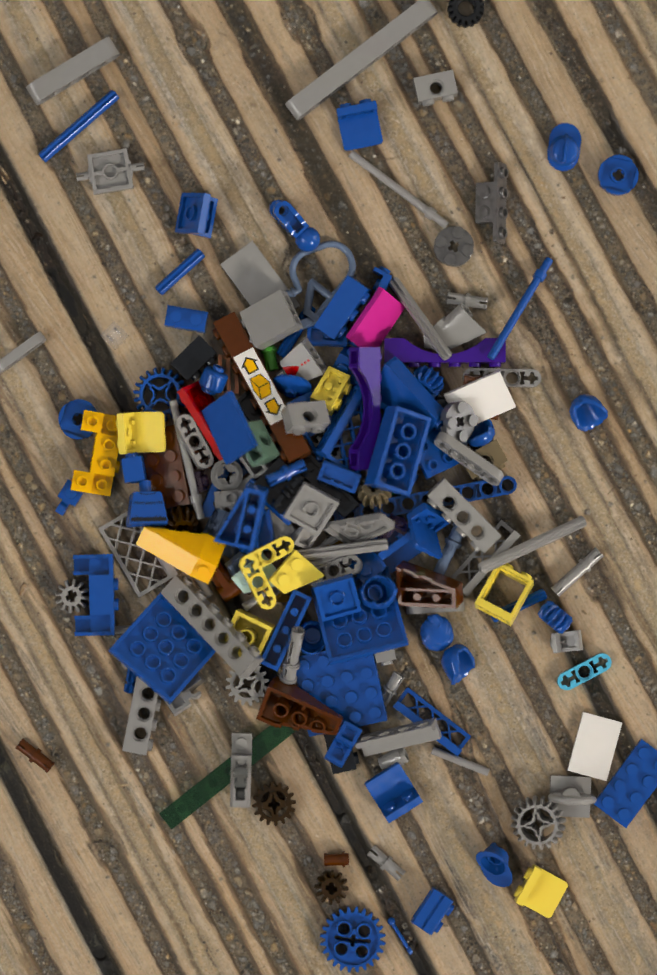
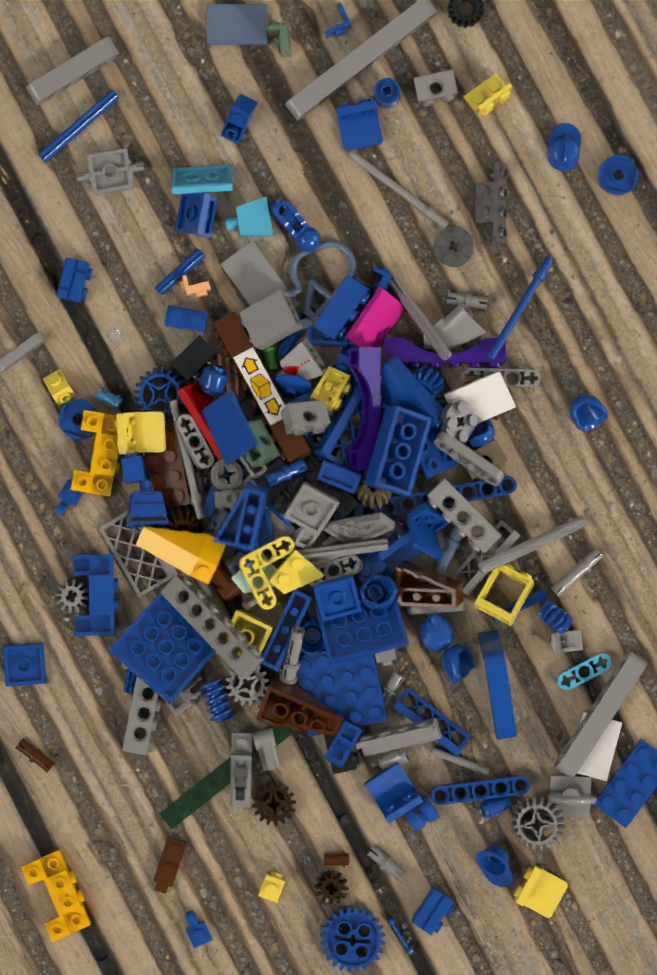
(24, 664): none -> blue tile
(59, 387): none -> light yellow bracket
(63, 893): none -> yellow bracket
(74, 280): none -> blue brick
(109, 398): none -> dark azure pin
(169, 864): none -> reddish brown hinge
(198, 932): none -> blue plate
(199, 289): none -> light nougat bracket
(202, 179): none -> medium azure tile
(216, 701): none -> blue piece
(236, 24): none -> sand blue tile
(239, 118): none -> blue slope
(252, 219): none -> medium azure torso
(265, 744): none -> light grey piece
(272, 886): none -> light yellow bracket
(282, 35): none -> sand green bracket
(341, 28): none -> blue bracket
(386, 93): none -> blue wheel
(421, 814): none -> blue wheel
(487, 94): none -> light yellow bracket
(490, 792): none -> blue beam
(494, 806): none -> blue cone
(498, 684): none -> blue beam
(600, 714): none -> light grey beam

